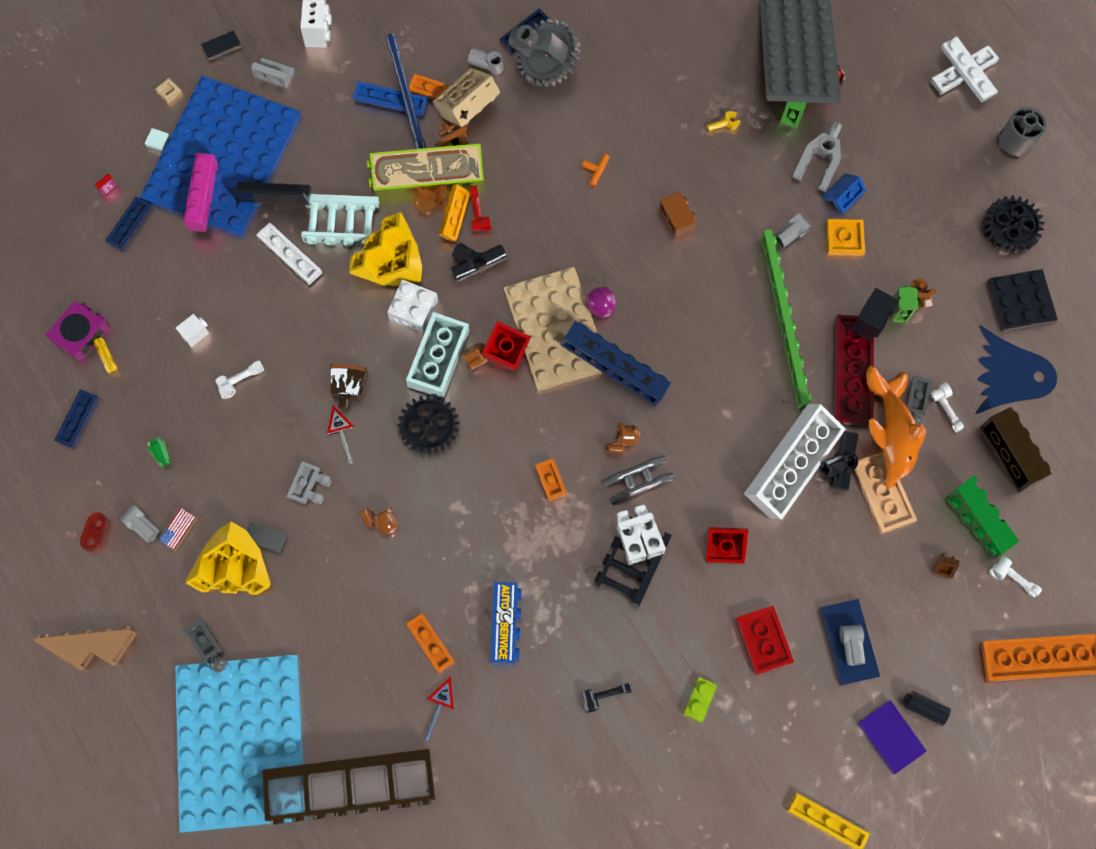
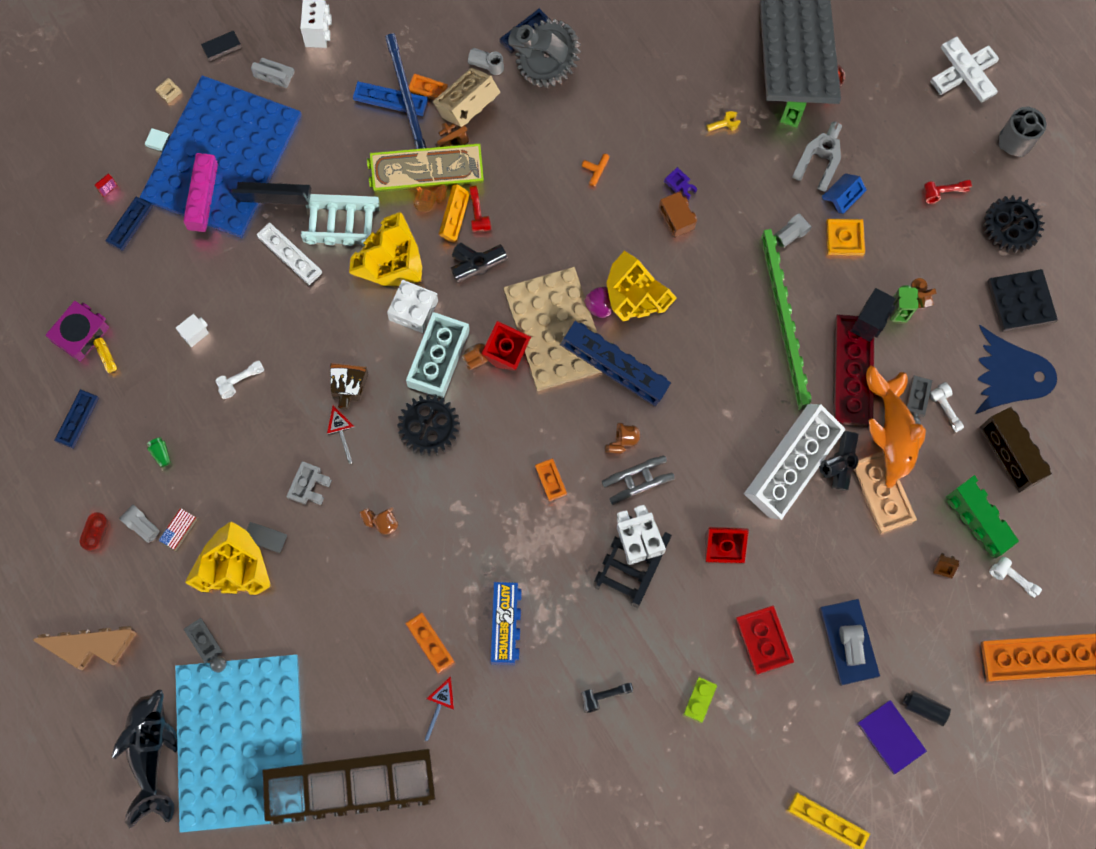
(143, 743): none -> black animal
(635, 290): none -> yellow brick
(679, 182): none -> dark purple plate
(933, 192): none -> red brick

